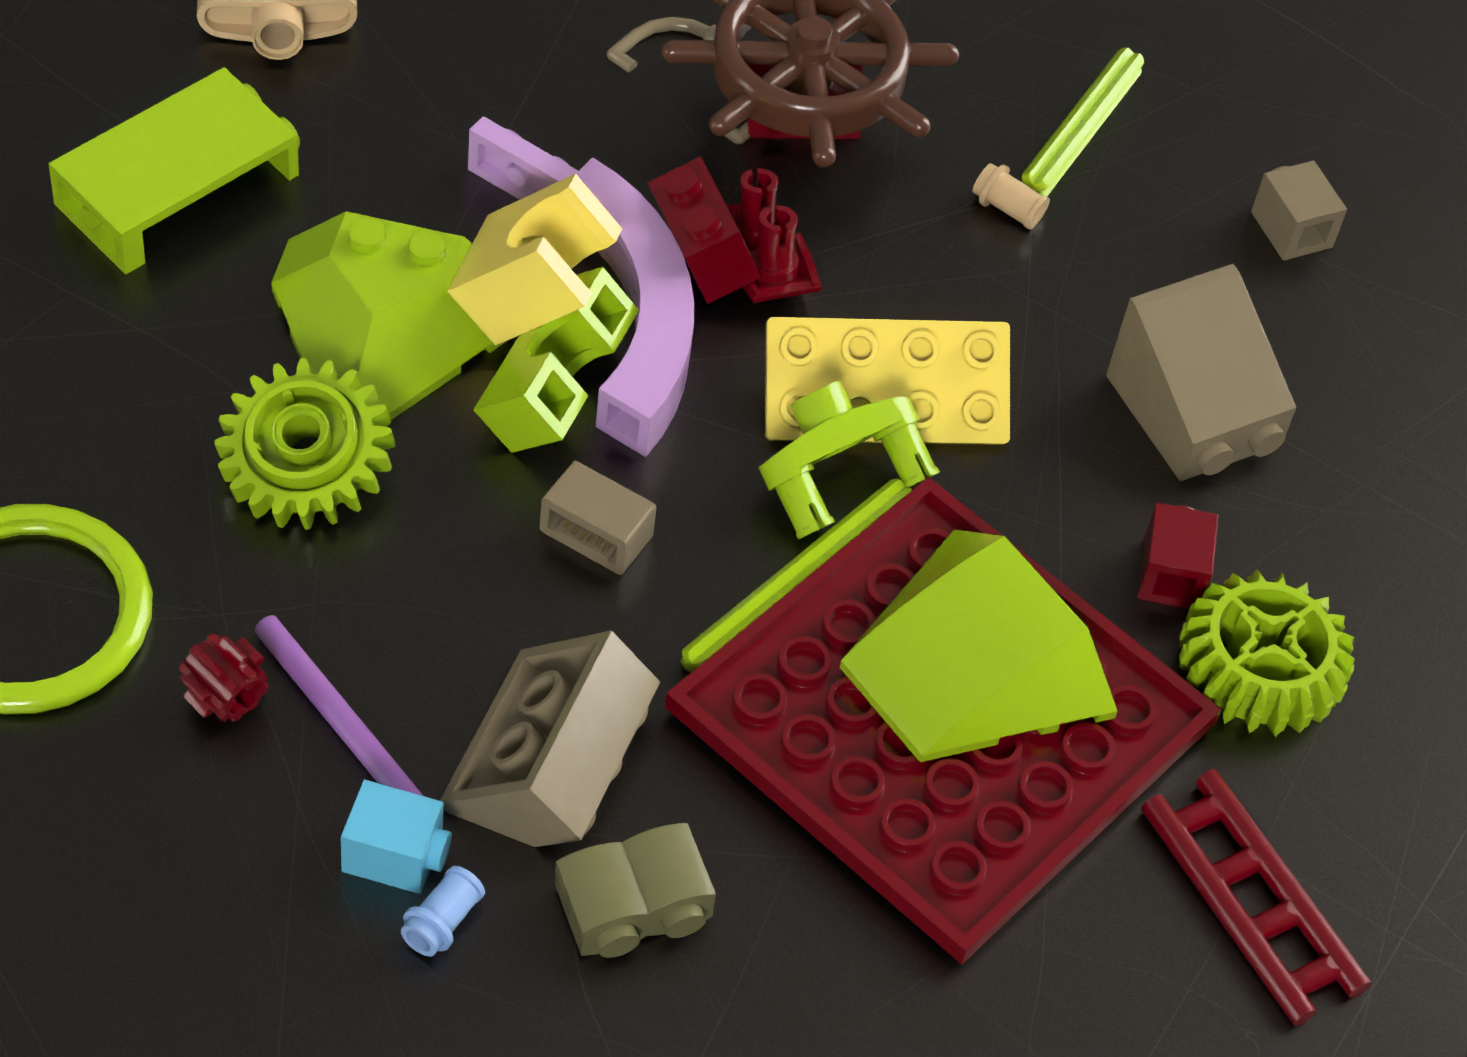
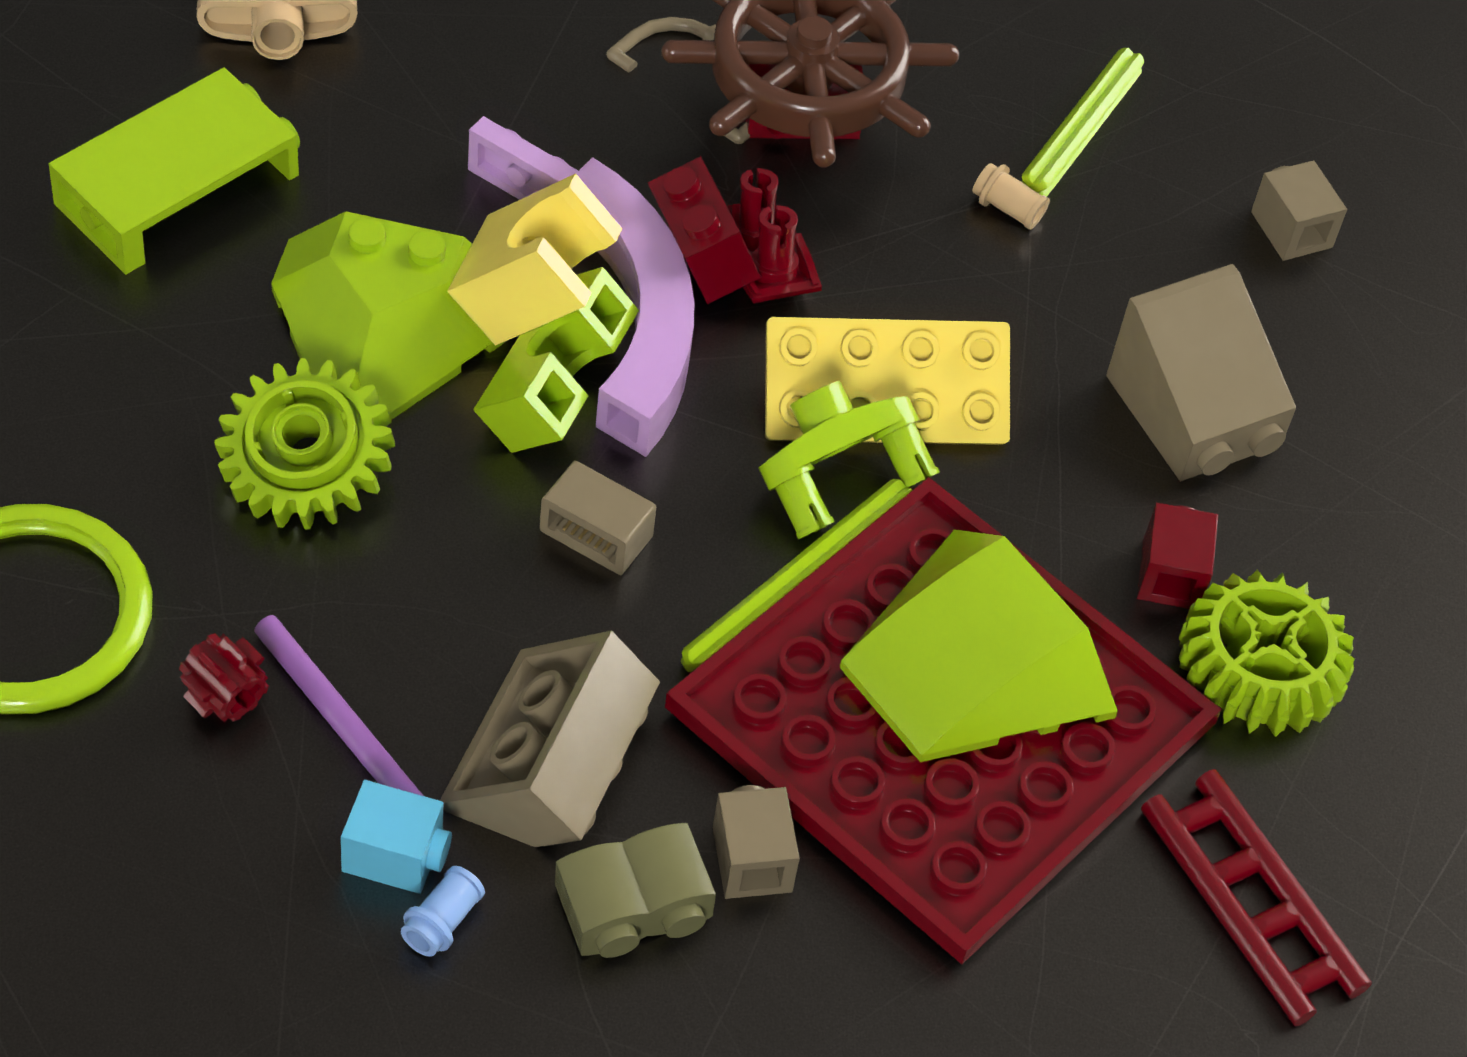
(755, 842): none -> dark tan brick

